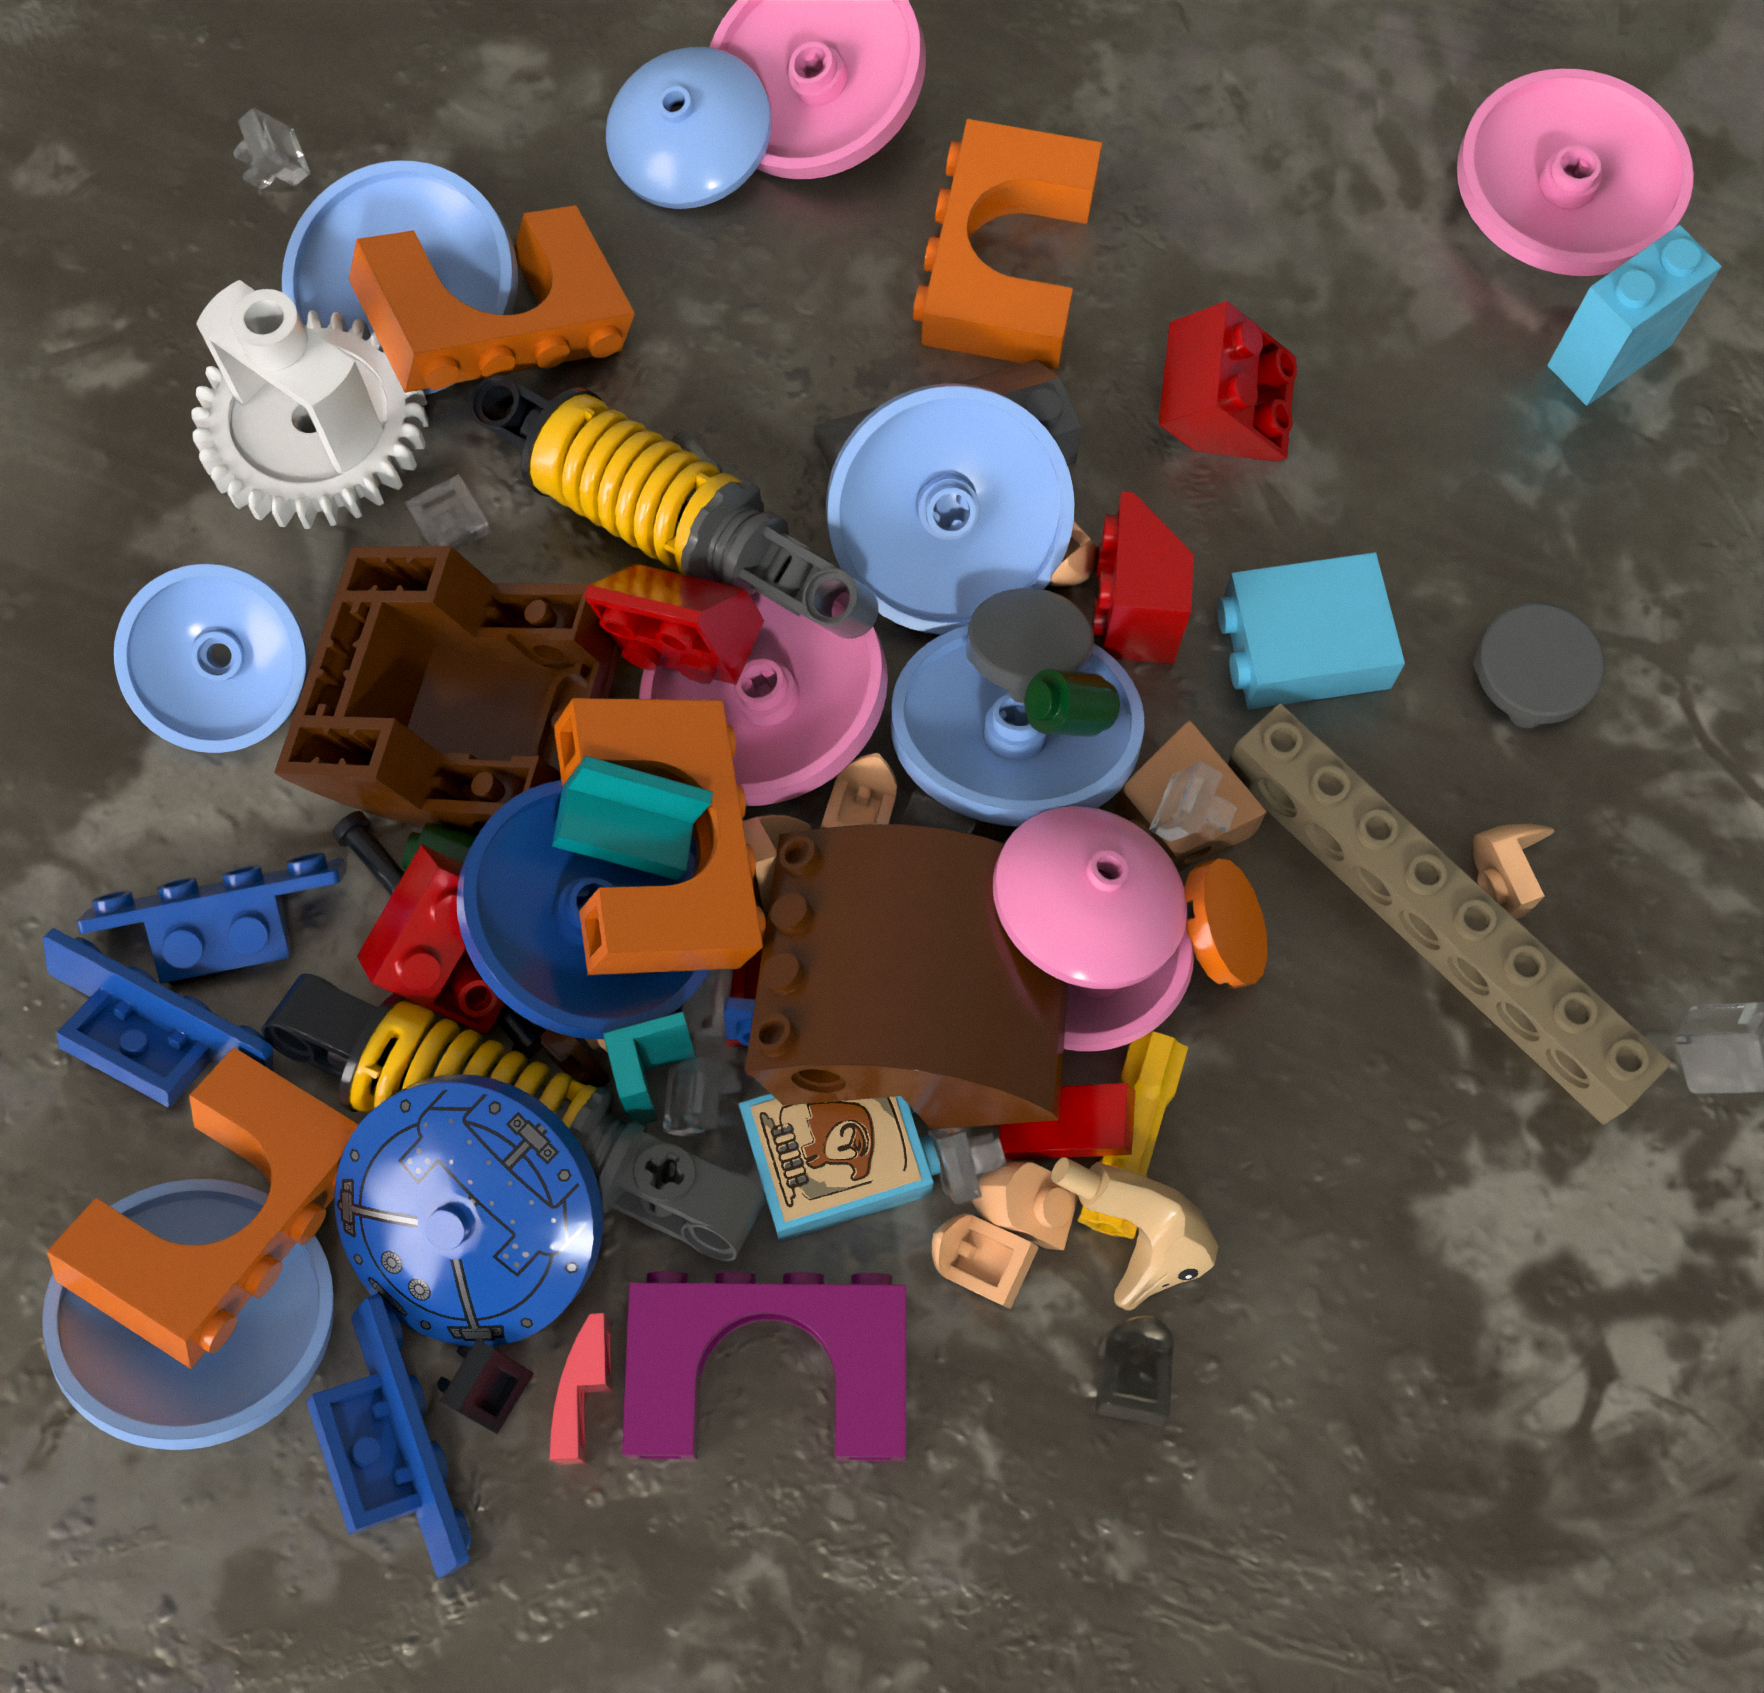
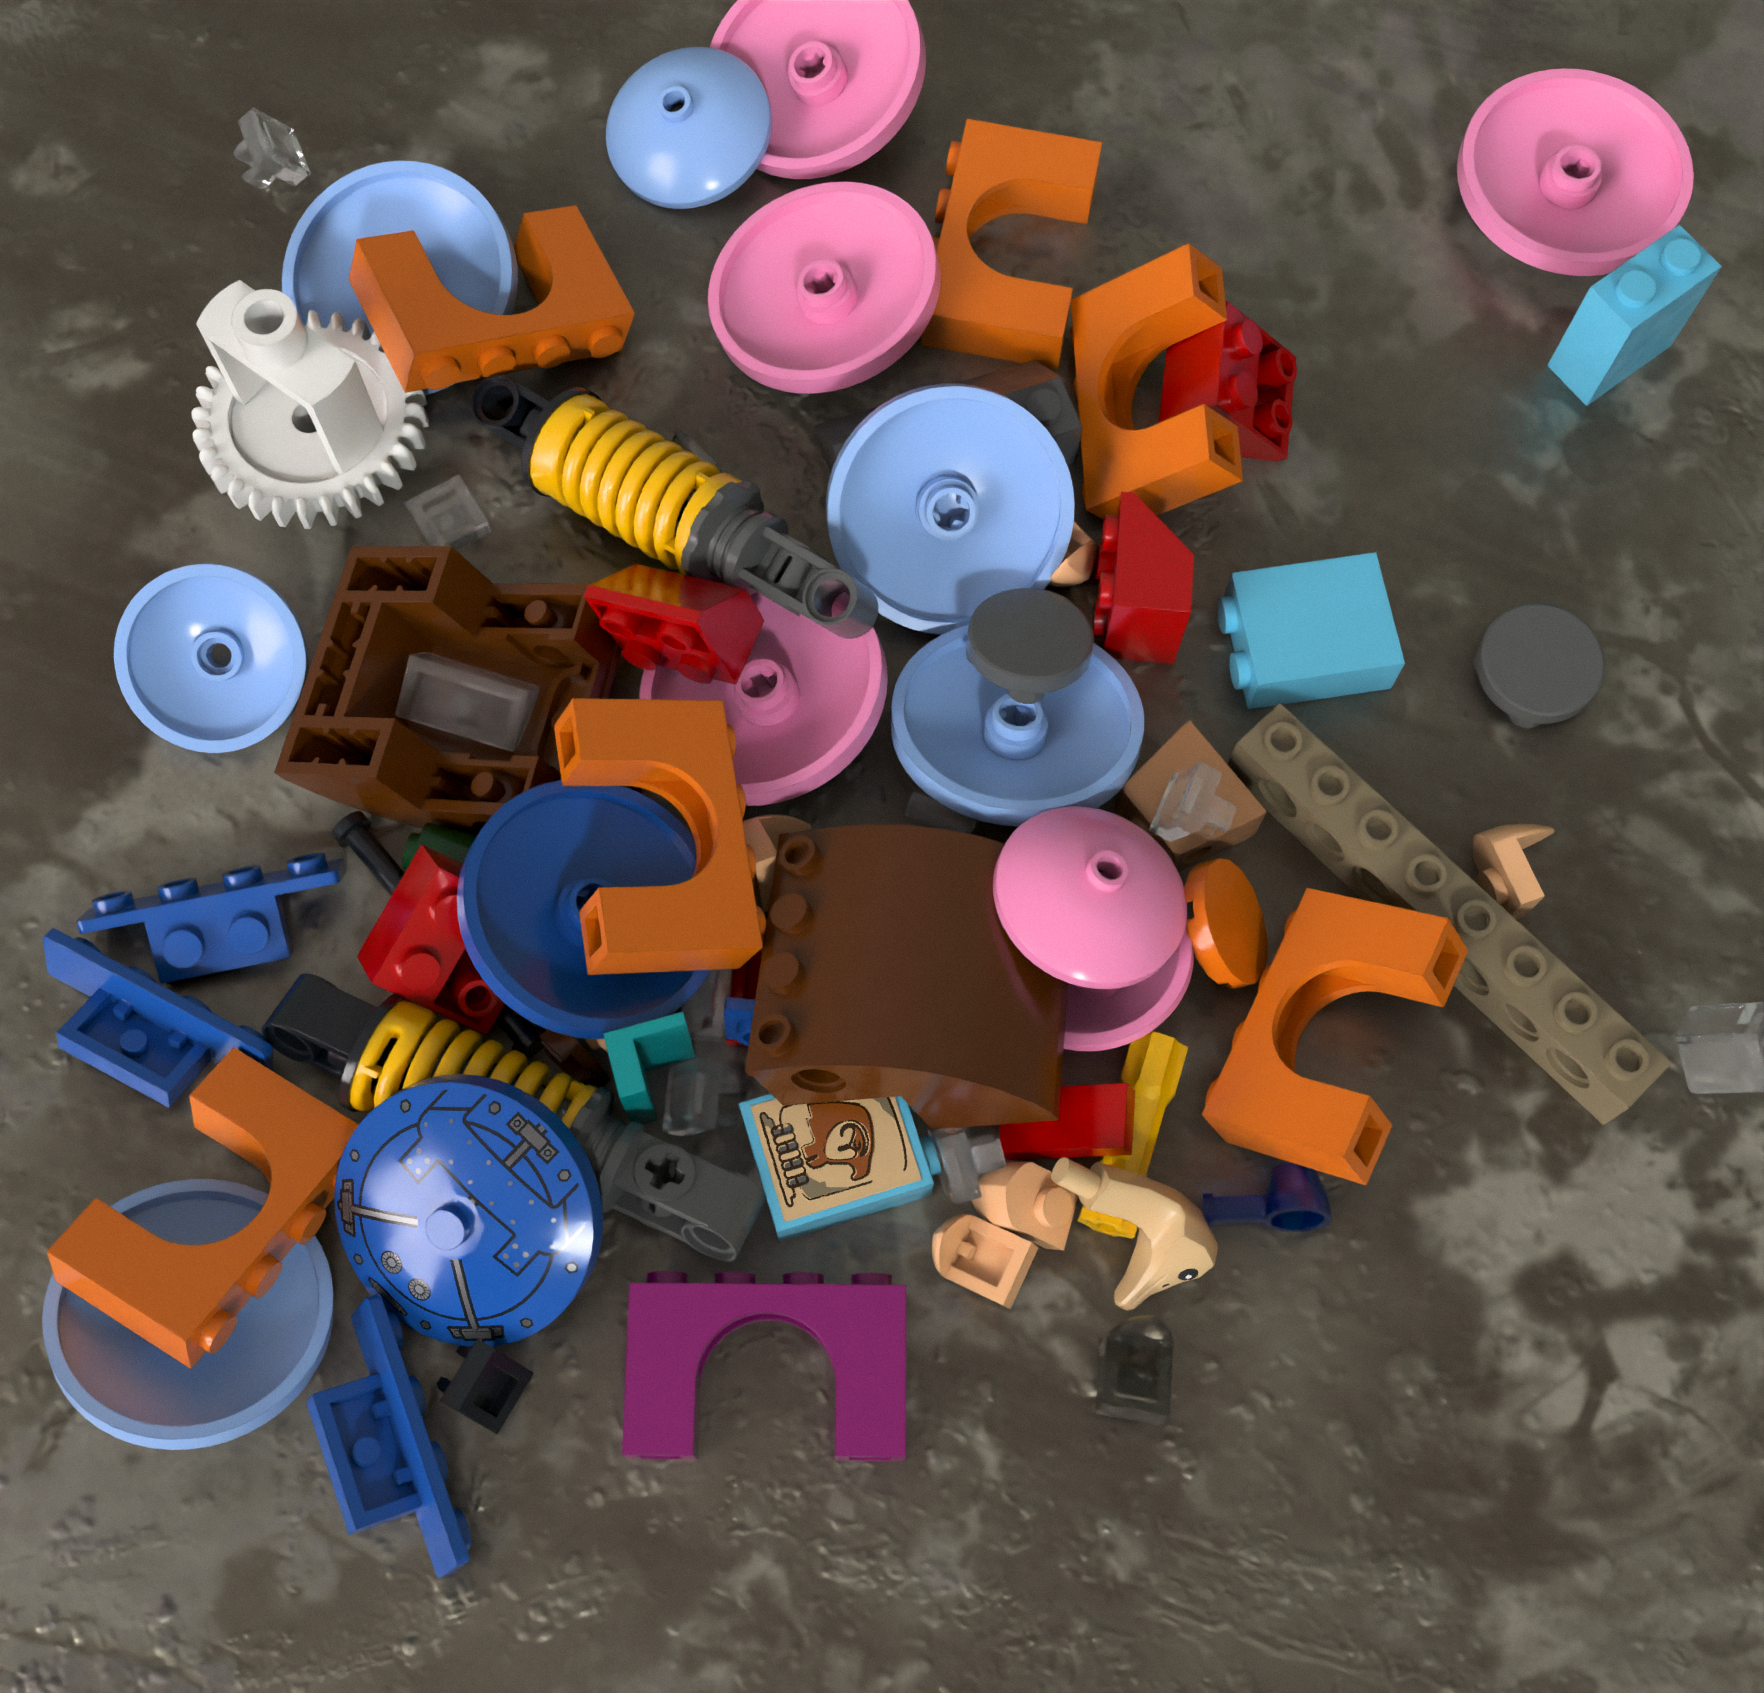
(466, 700): none -> clear slope
(585, 1371): coral slope -> none
(629, 817): teal panel -> none
(824, 287): none -> bright pink dish
(862, 793): light nougat plate -> none
(1071, 703): dark green brick -> none
(1114, 340): none -> orange arch
(1292, 1202): none -> clear blue bar
(1327, 952): none -> orange arch

